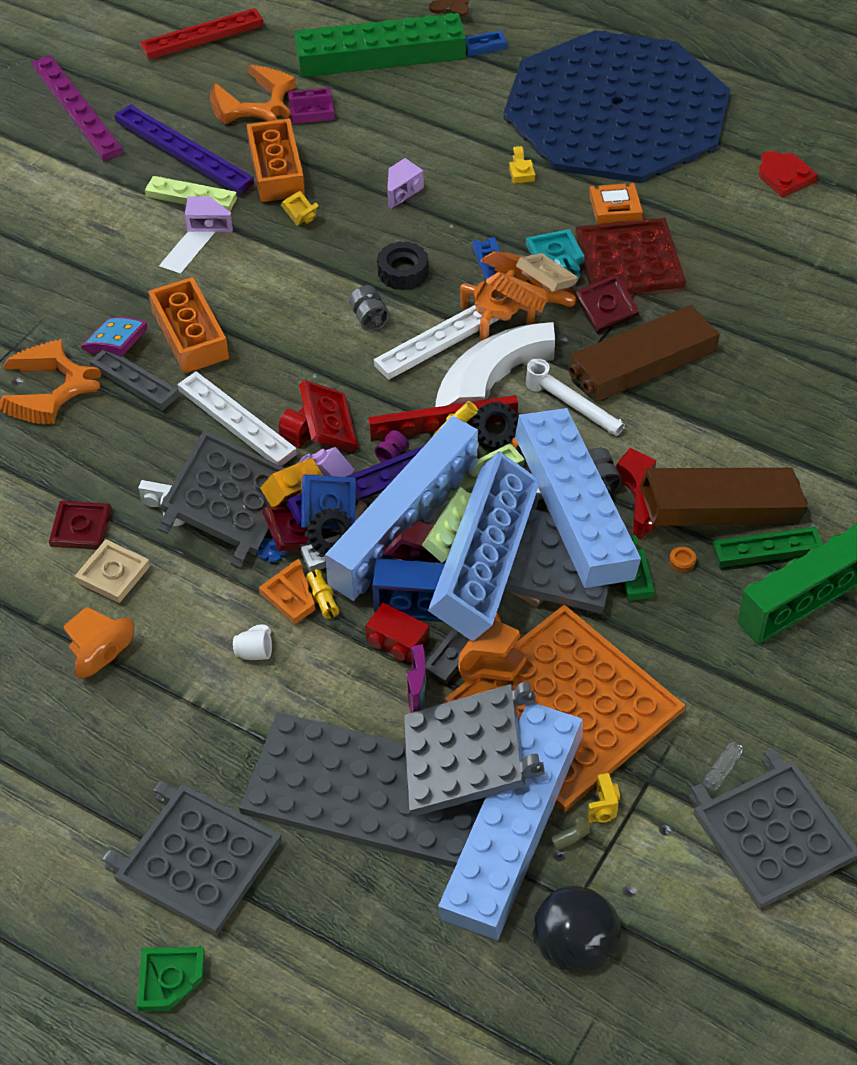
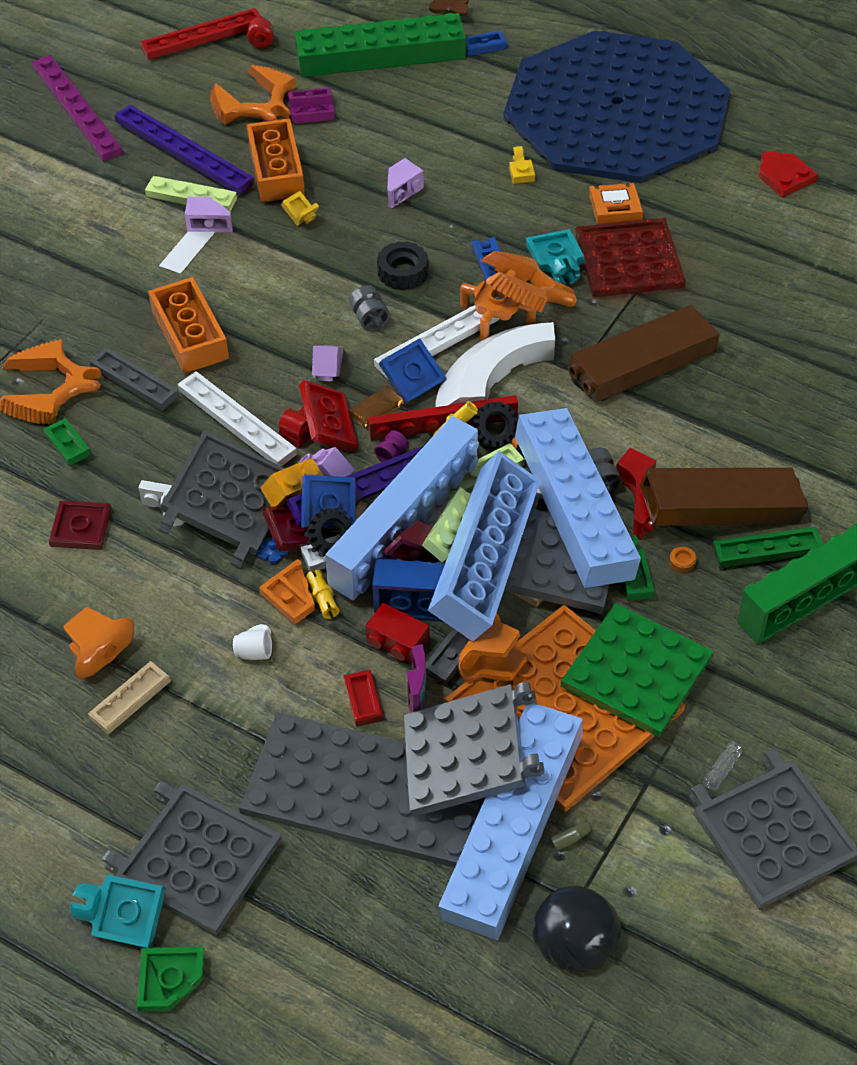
(67, 442): none -> green plate
(112, 571): tan plate -> none
(115, 335): slope -> none
(121, 909): none -> teal plate
(129, 697): none -> tan plate
(260, 33): none -> red head
(326, 361): none -> lavender slope
(363, 698): none -> red tile
(378, 404): none -> clear orange tile
(412, 371): none -> blue plate
(539, 379): white piece -> none
(547, 272): tan plate -> none
(607, 303): dark red tile -> none
(608, 797): yellow bracket -> none
(637, 669): none -> green plate

